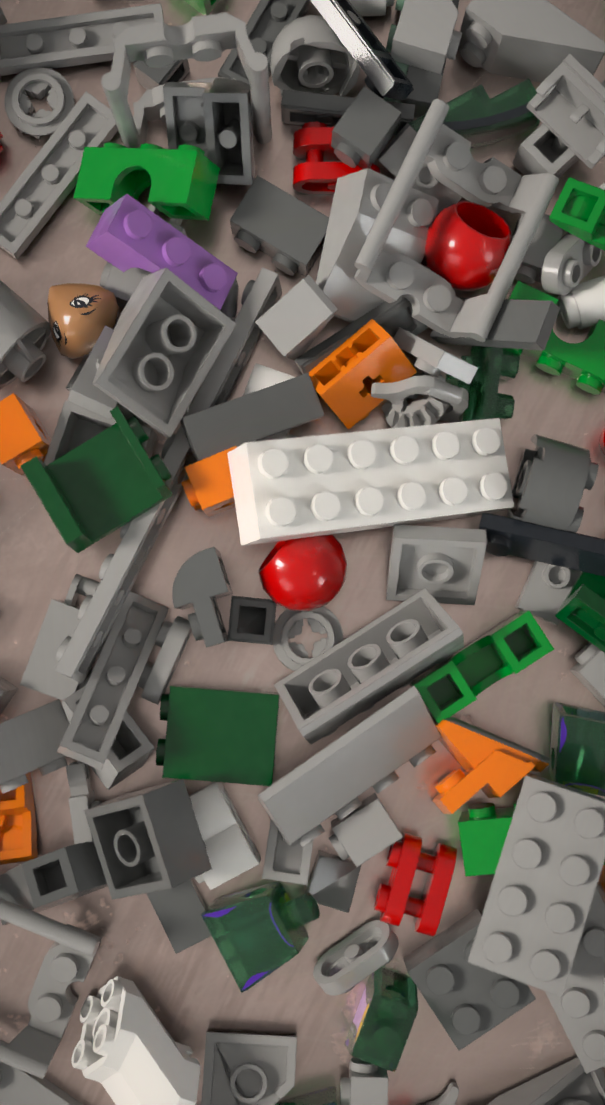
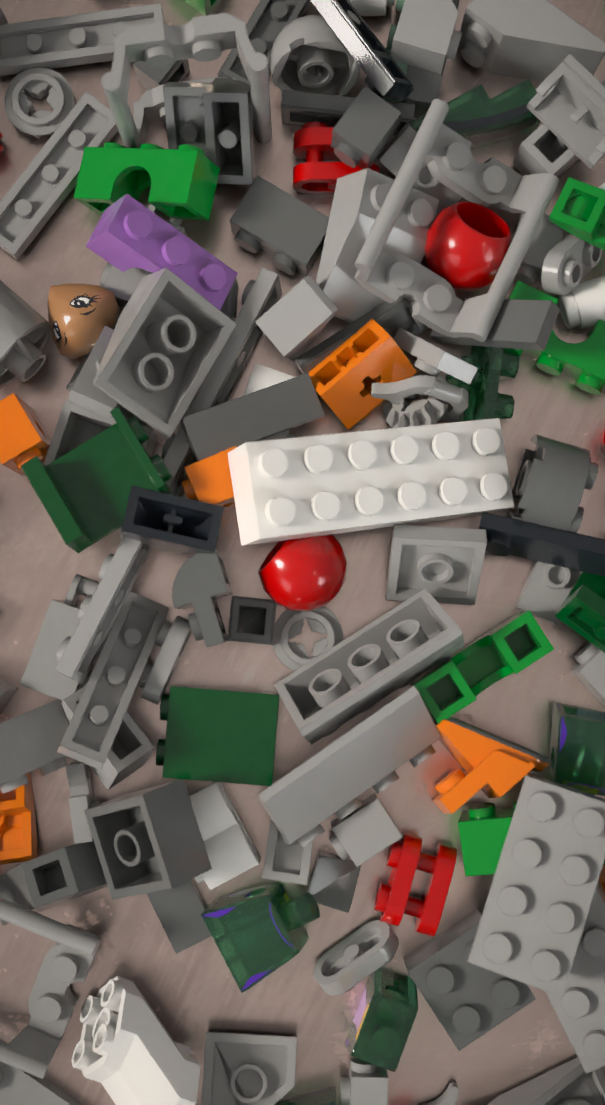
(171, 522): none -> black slope

